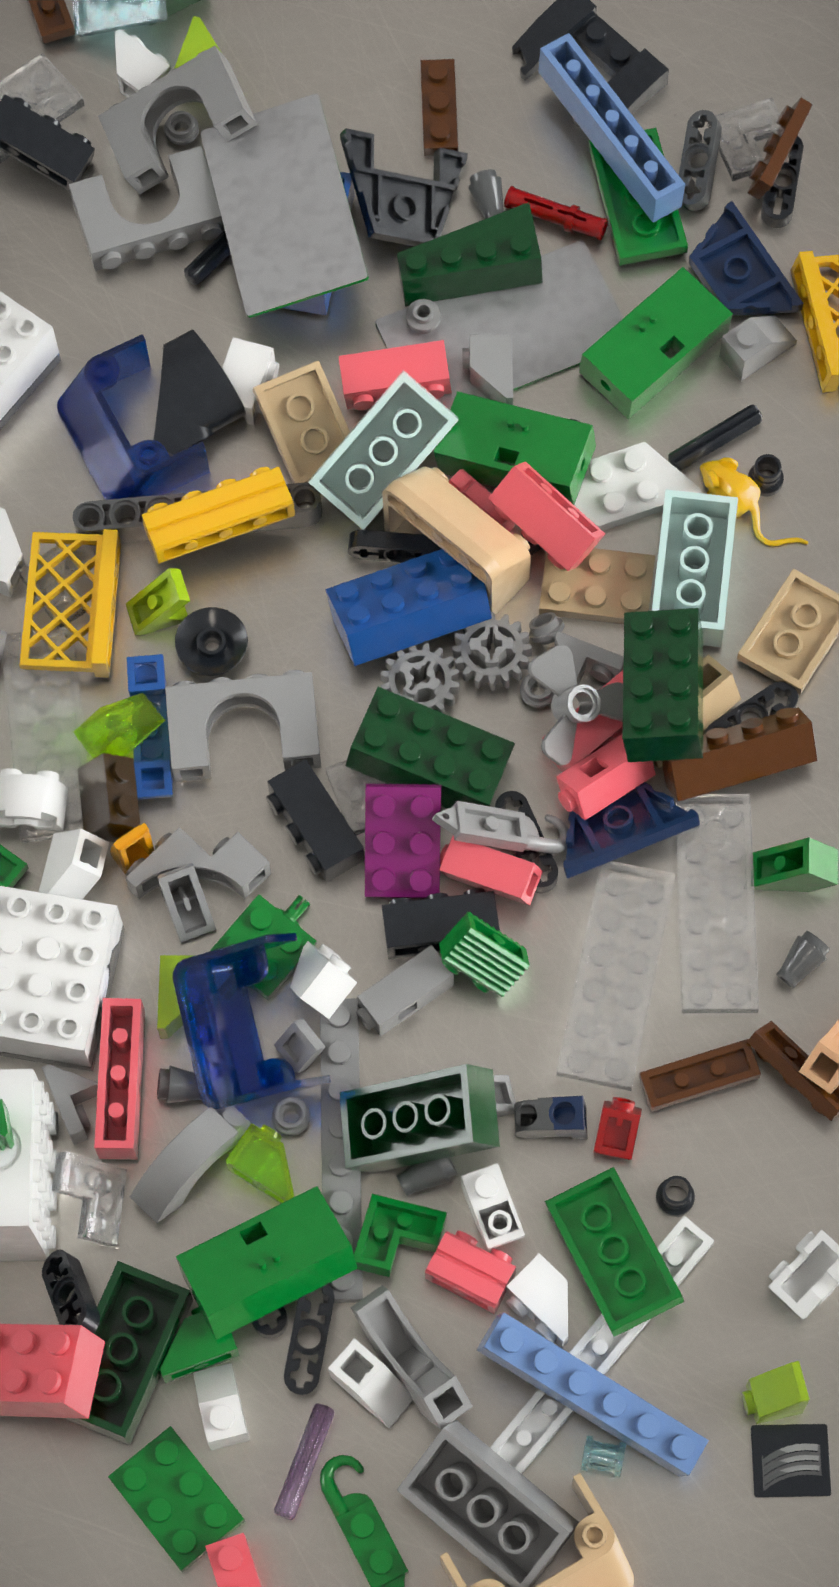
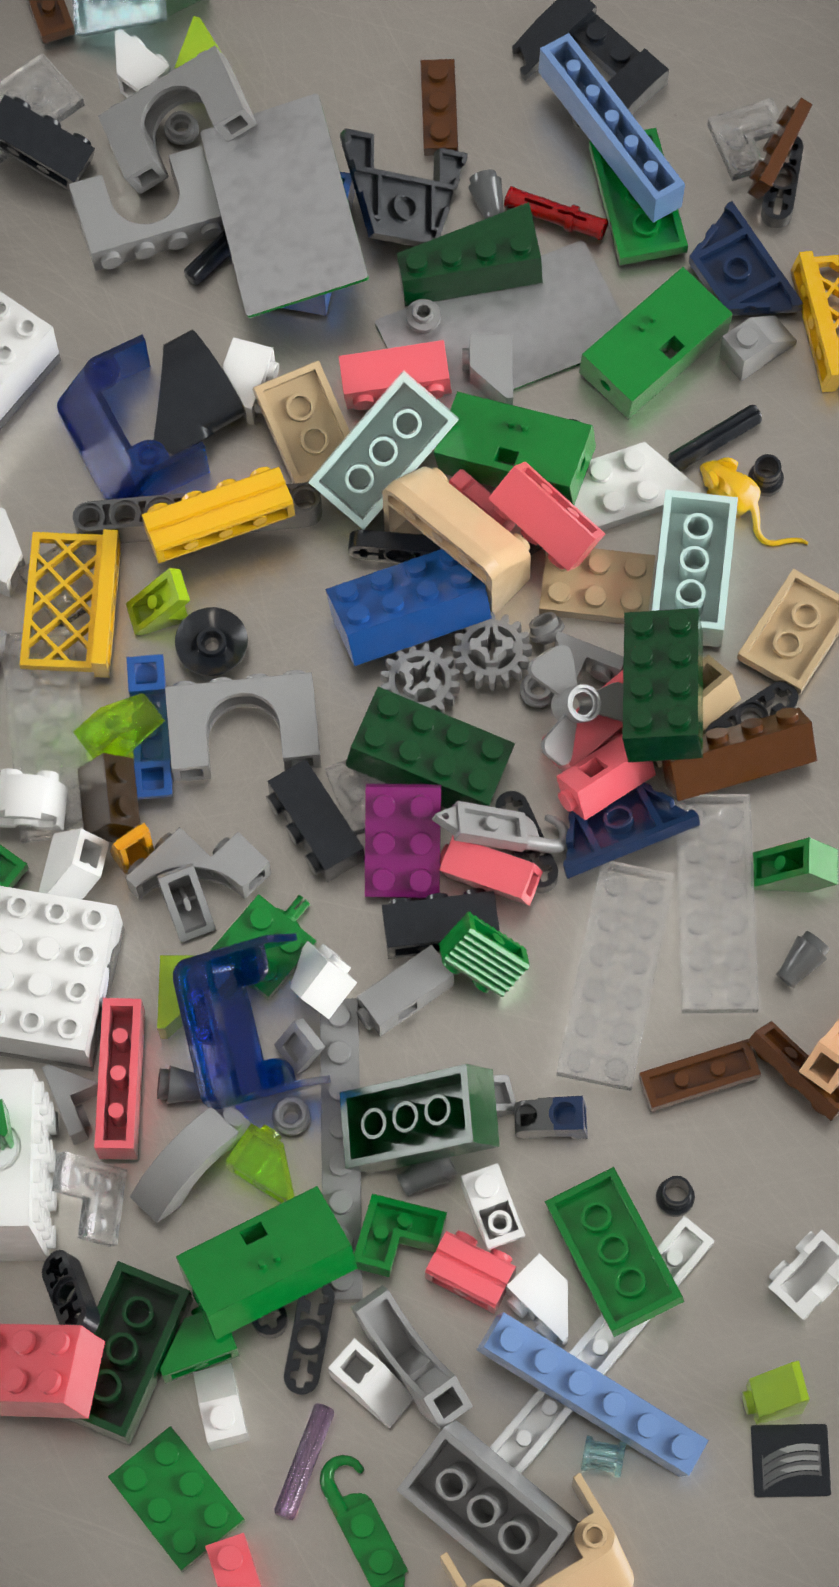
(618, 1128): red bracket -> none
(693, 146): dark grey beam -> none

